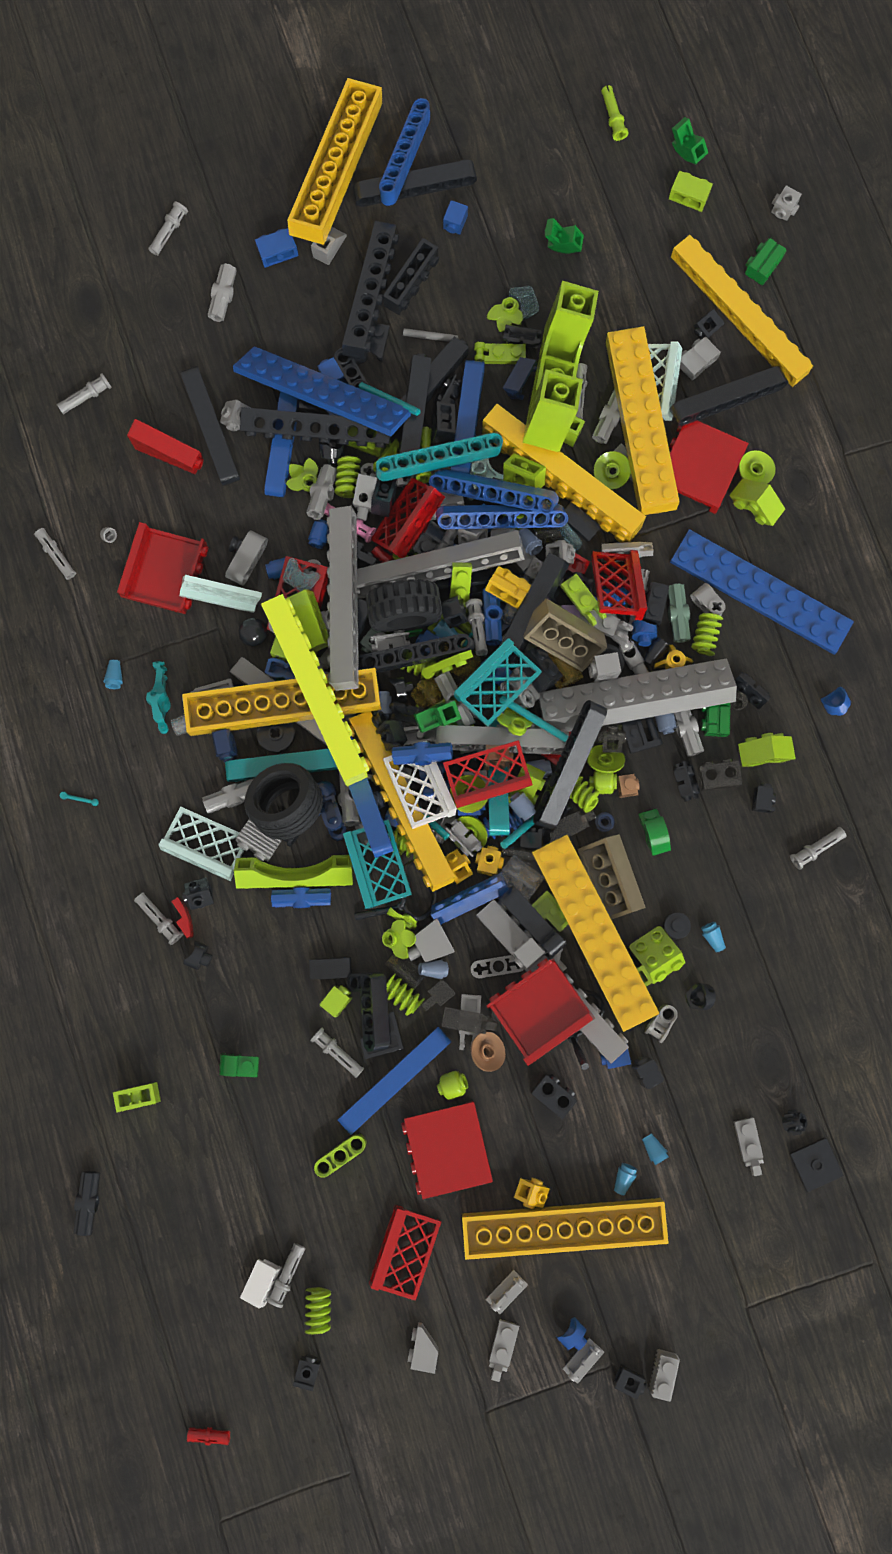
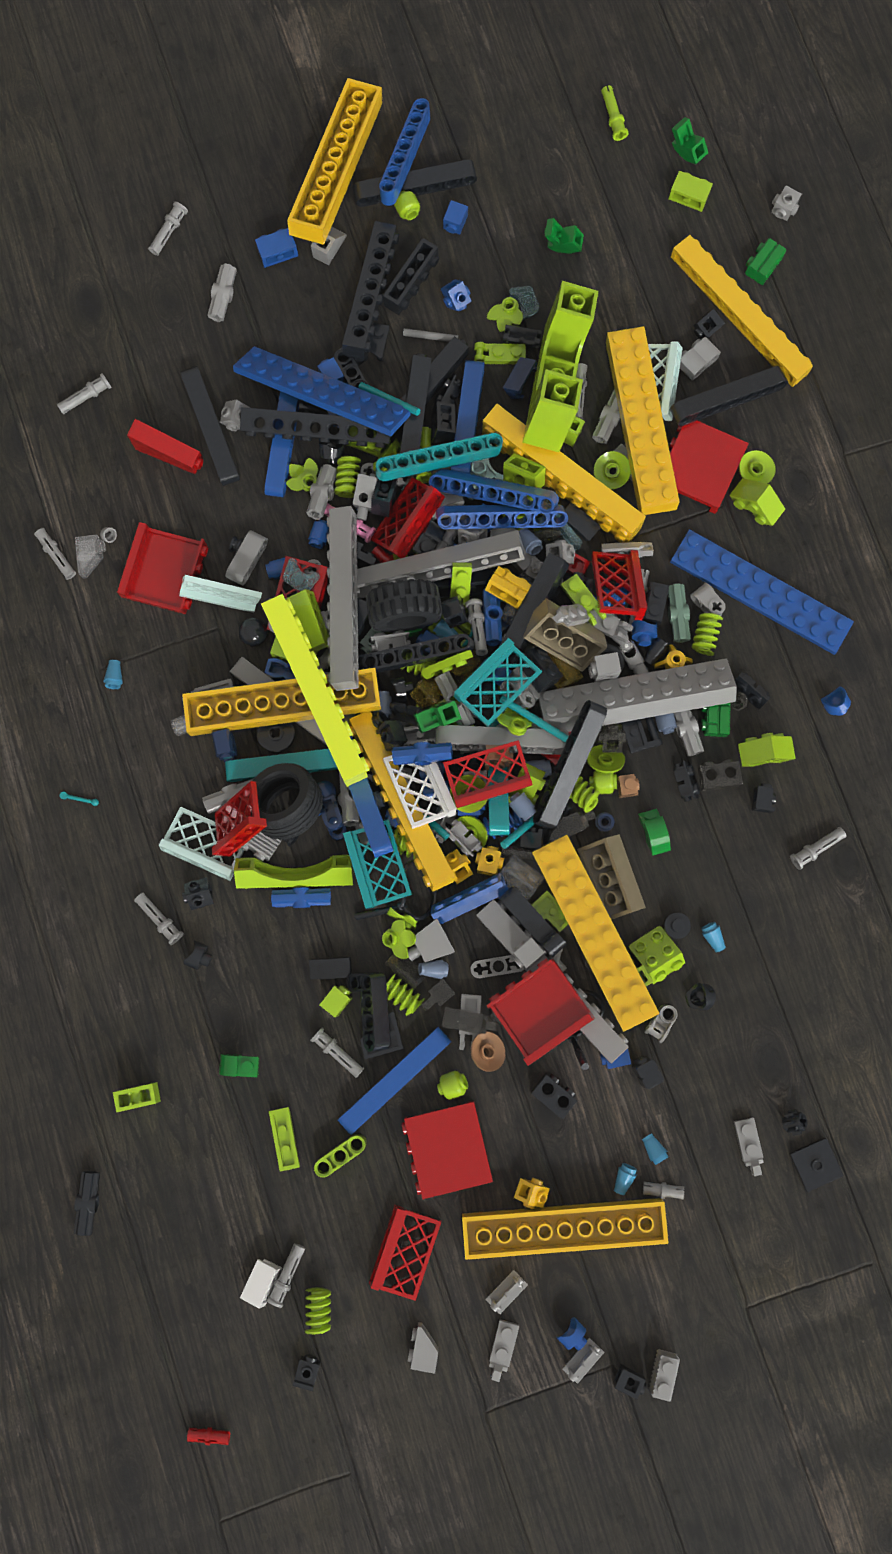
(89, 553): none -> clear slope
(158, 697): teal animal -> none
(185, 922): red slope -> none
(243, 829): none -> red fence
(284, 1139): none -> lime plate
(407, 205): none -> lime head
(456, 295): none -> blue brick
(571, 615): none -> light grey hinge
(663, 1190): none -> light grey pin

